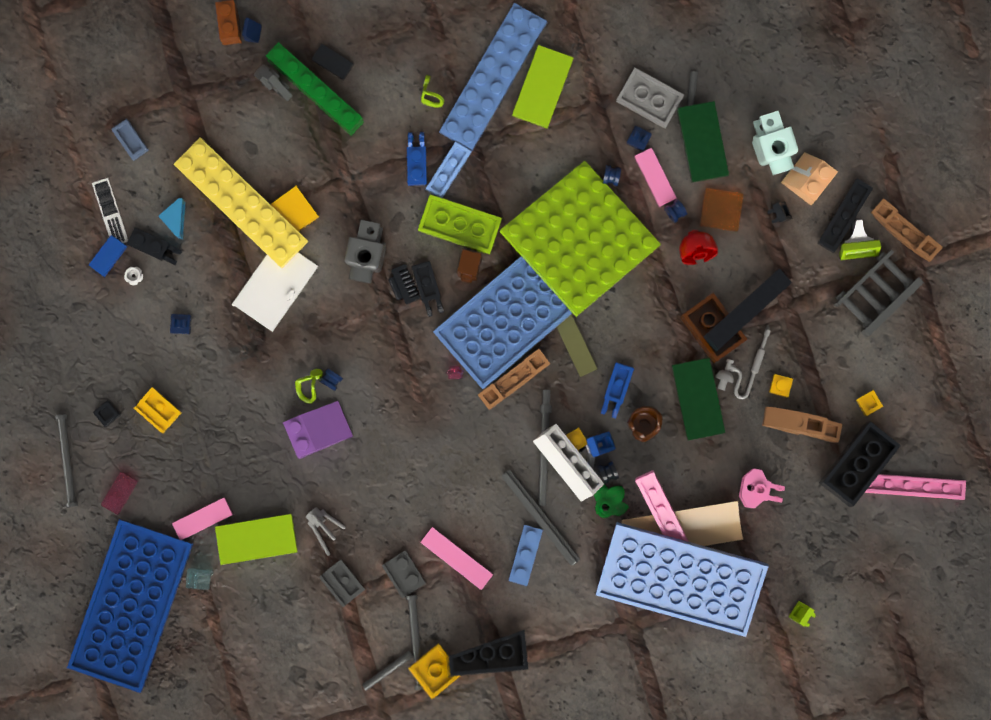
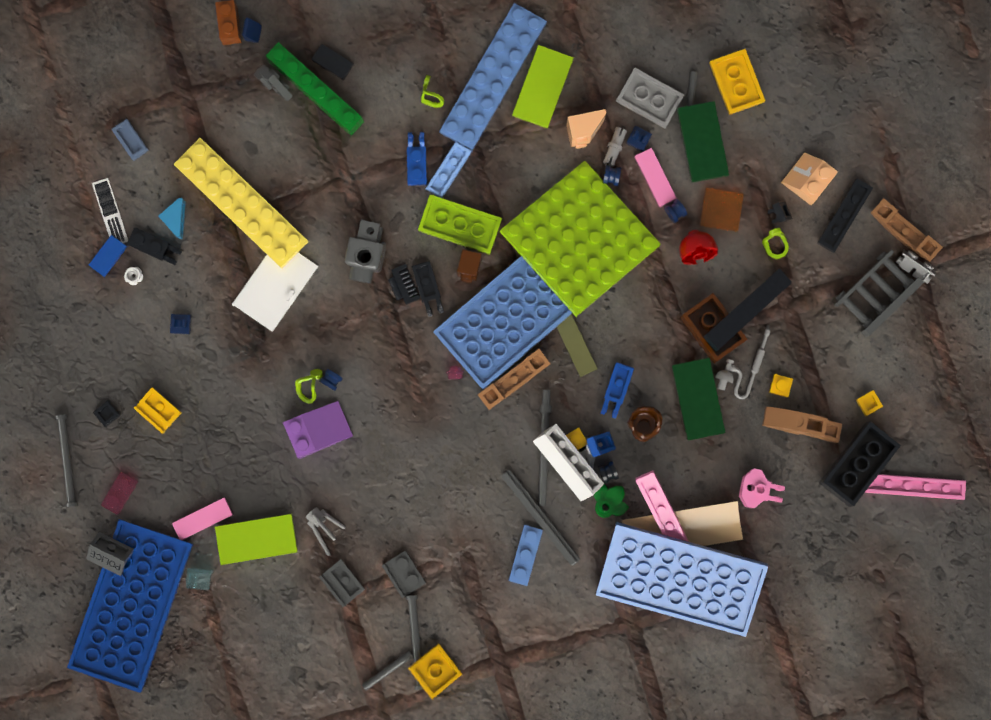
(109, 553): none -> dark grey panel
(295, 209): yellow tile -> none
(456, 558): bright pink tile -> none
(496, 656): black wedge -> none
(583, 127): none -> light nougat slope
(614, 146): none -> light grey pin
(737, 81): none -> yellow plate
(775, 135): light aqua piece -> none
(775, 232): none -> lime piece
(801, 614): lime tile -> none
(859, 244): lime piece -> none
(910, 261): none -> light grey hinge

